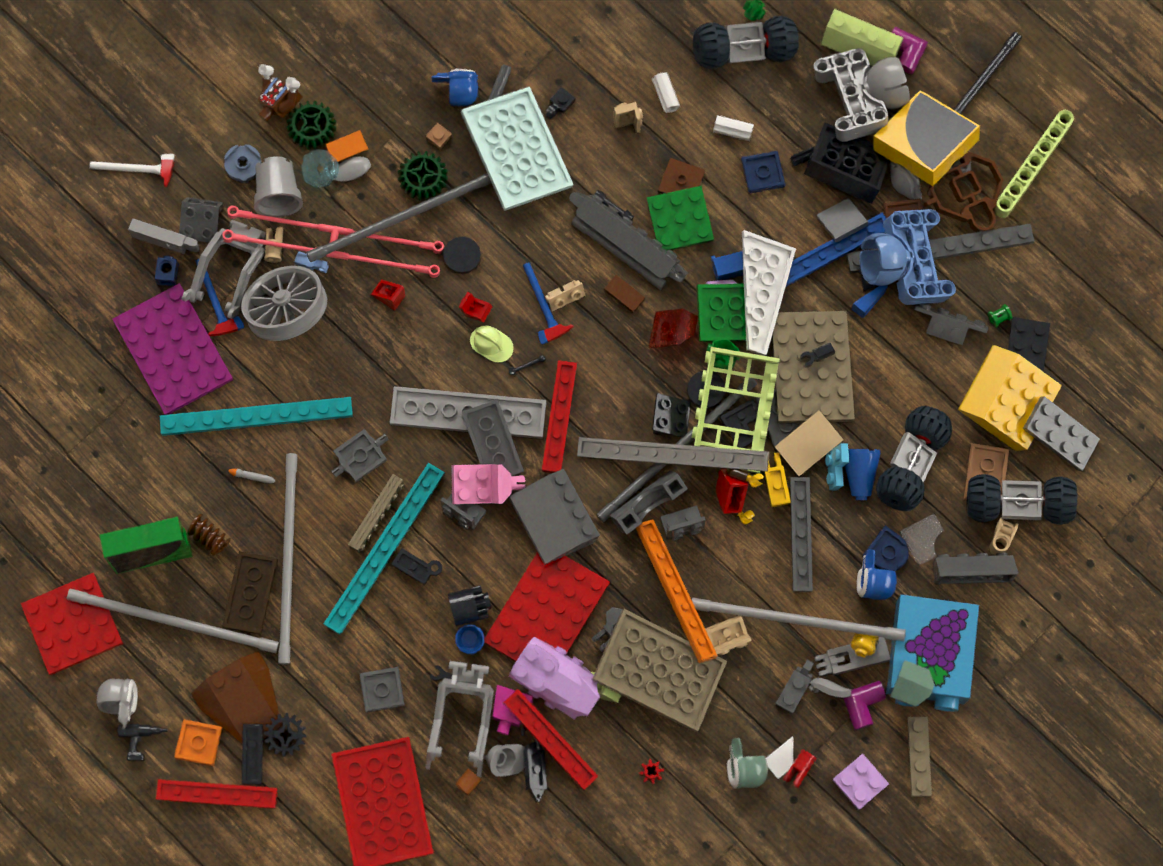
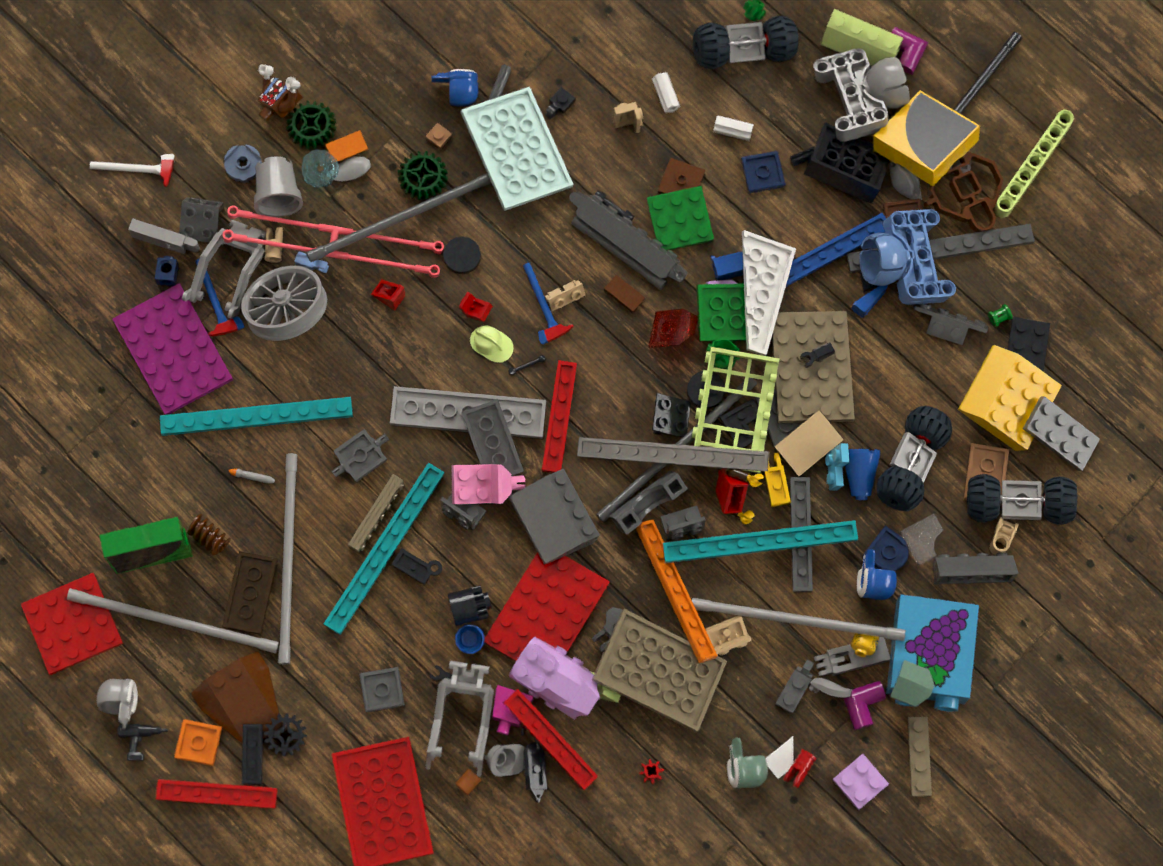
(760, 541): none -> teal plate
(842, 220): tile -> none

